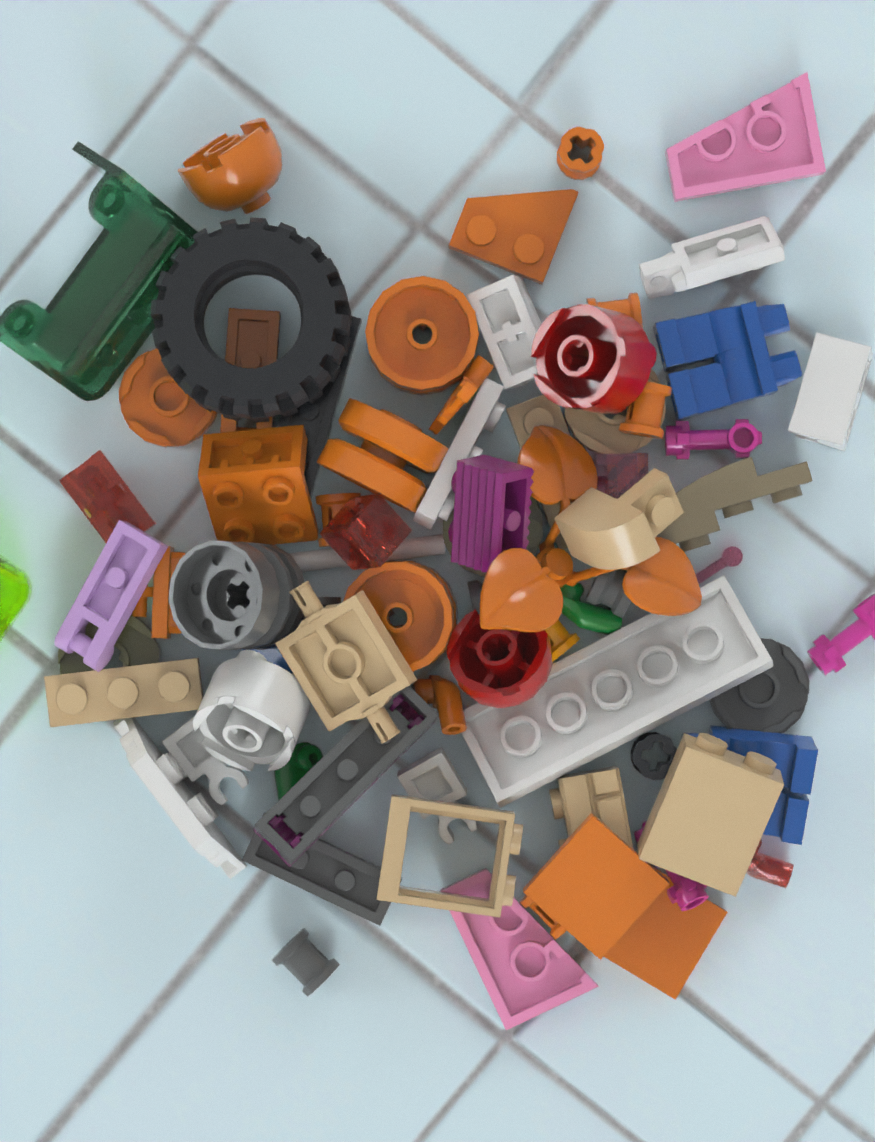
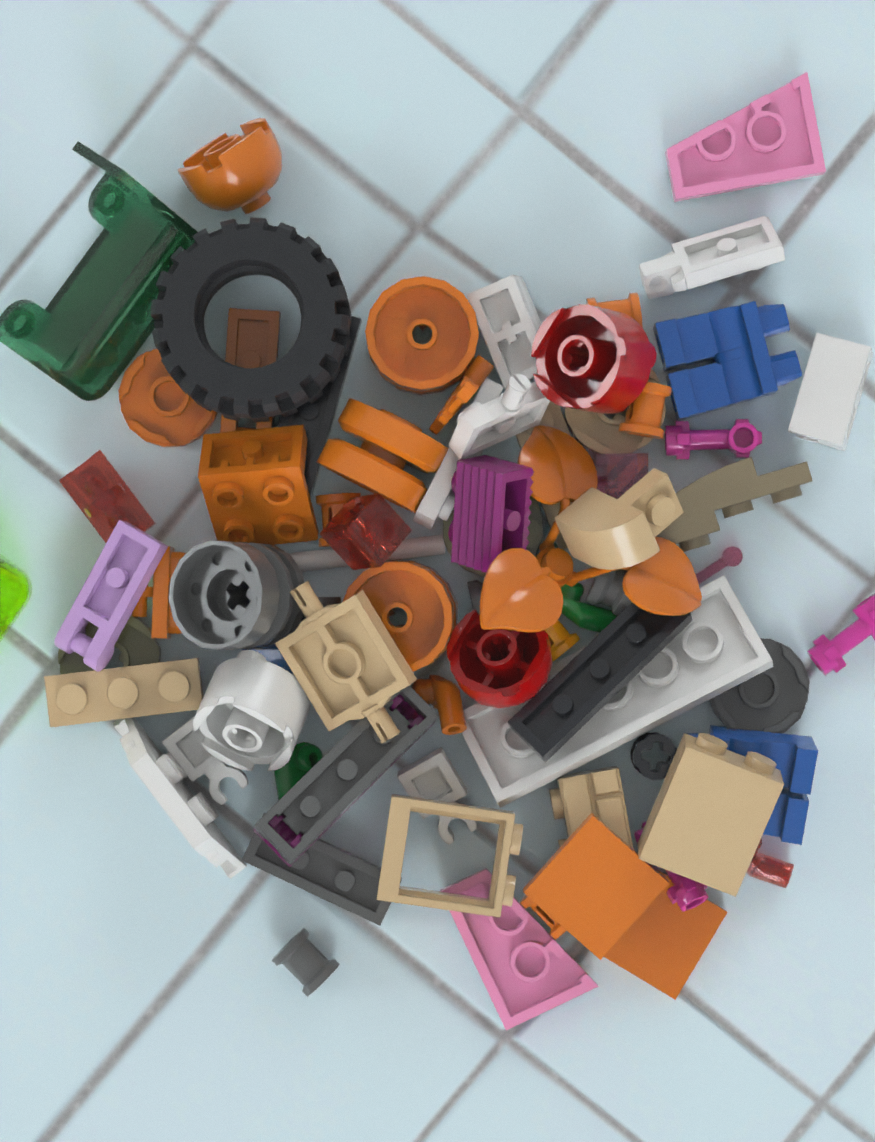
(489, 423): none -> white plate
(514, 230): orange wing -> none
(582, 138): orange bush -> none
(594, 678): none -> black plate

